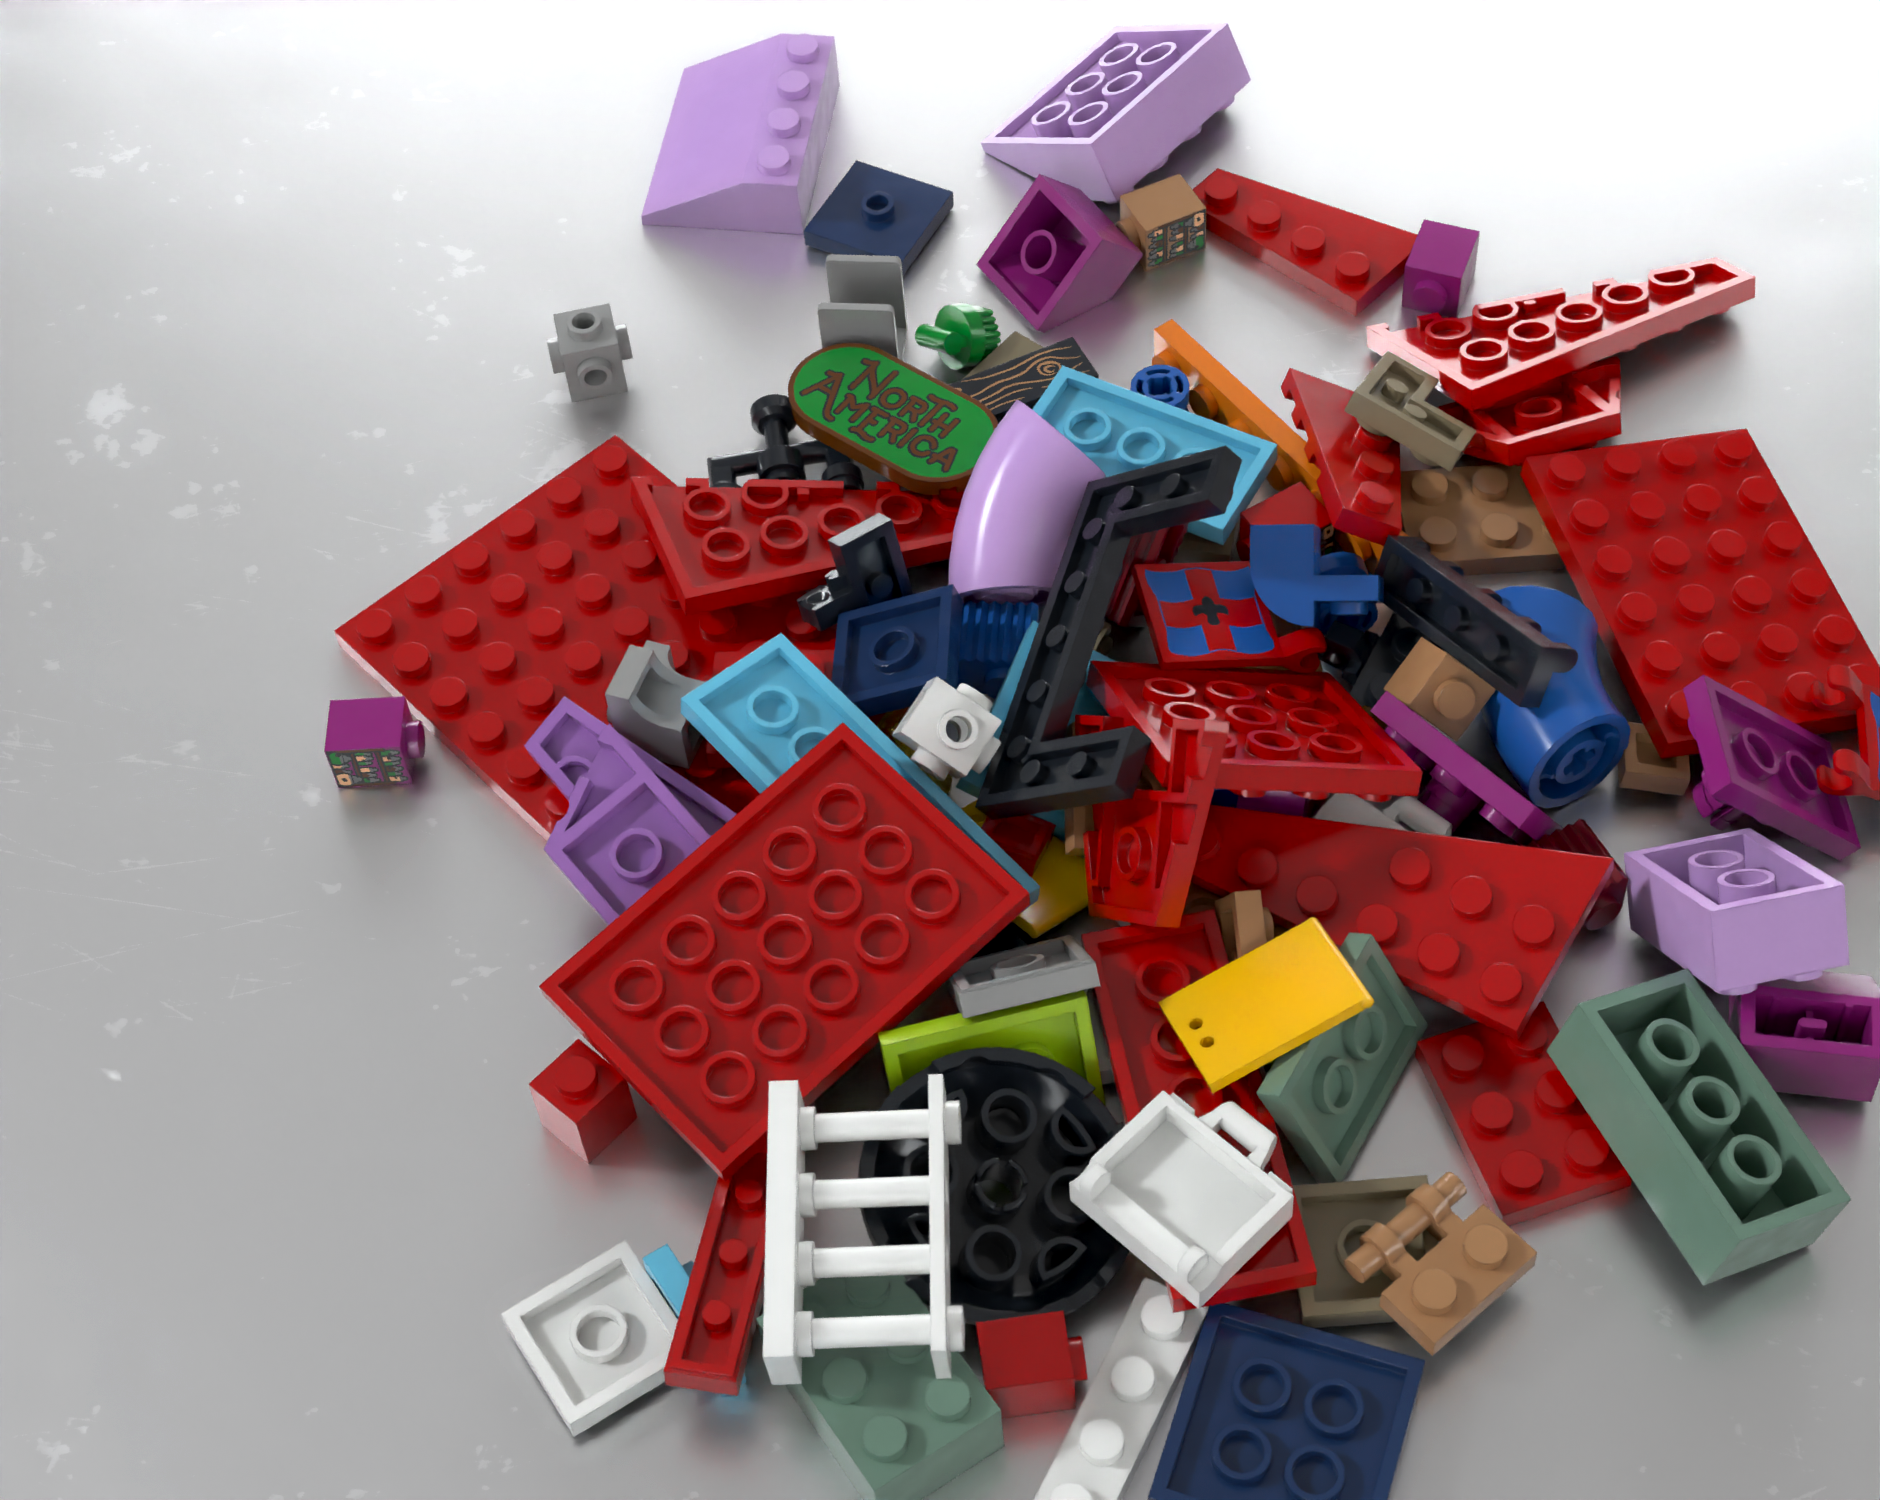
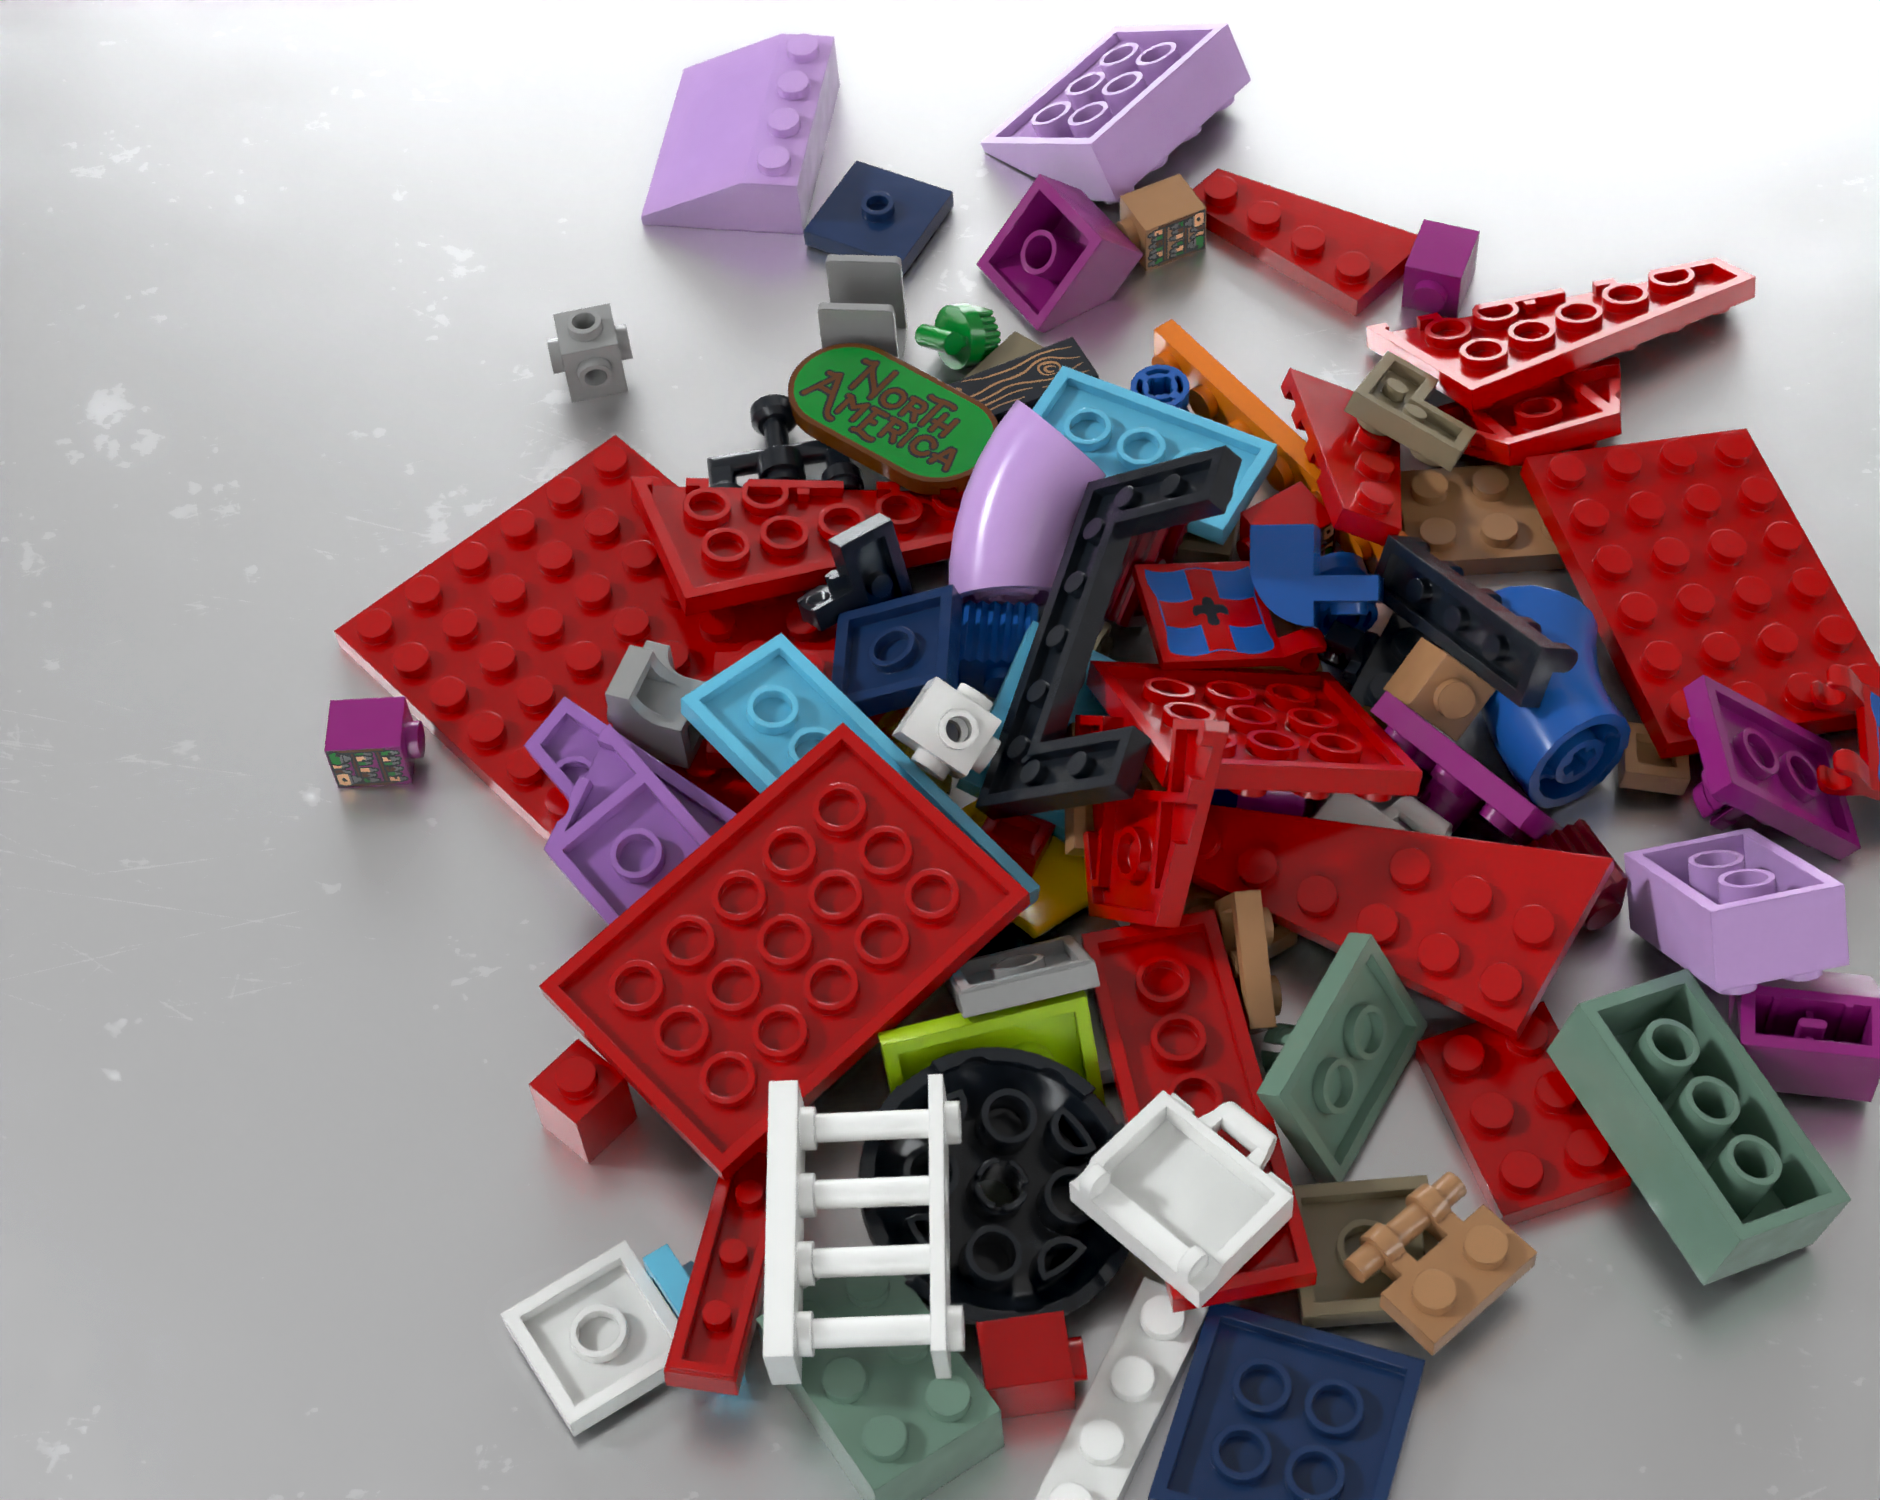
(1265, 1004): yellow container -> none

